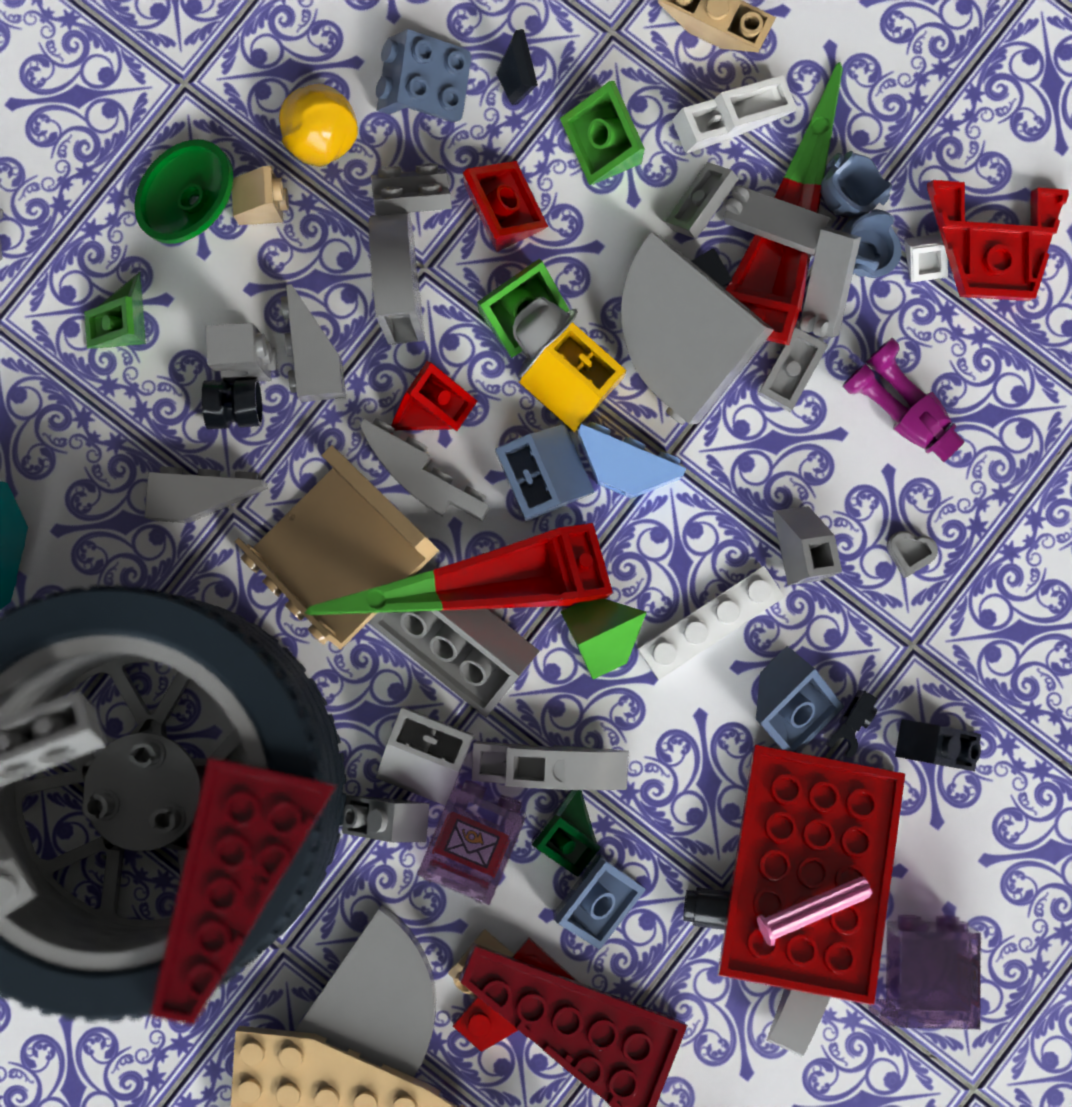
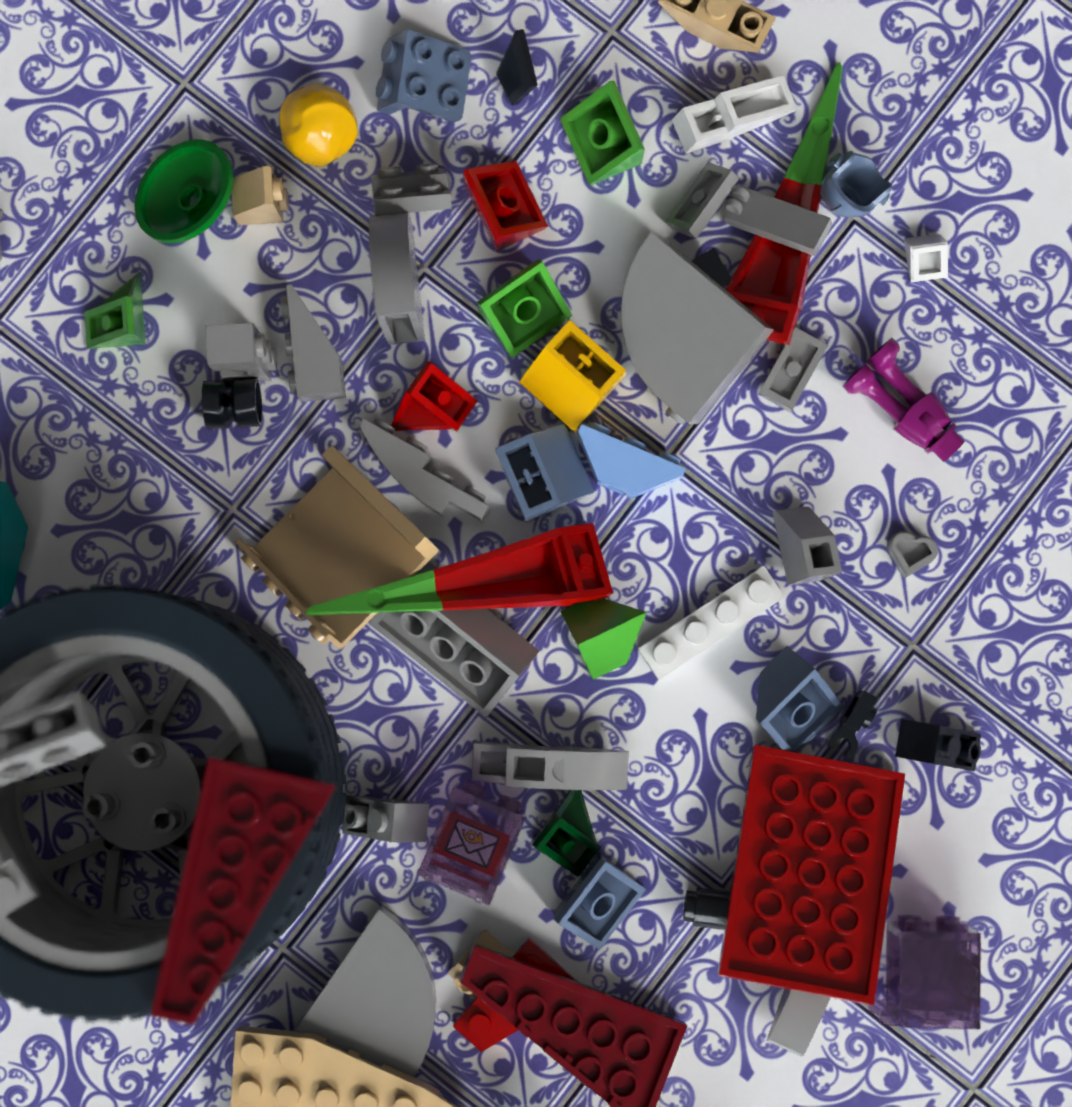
(191, 497): light grey slope -> none
(424, 755): light grey slope -> none
(538, 327): light grey piece -> none
(813, 909): bright pink axle -> none
(829, 282): light grey hinge -> none
(879, 244): sand blue cap -> none
(995, 257): red wing -> none

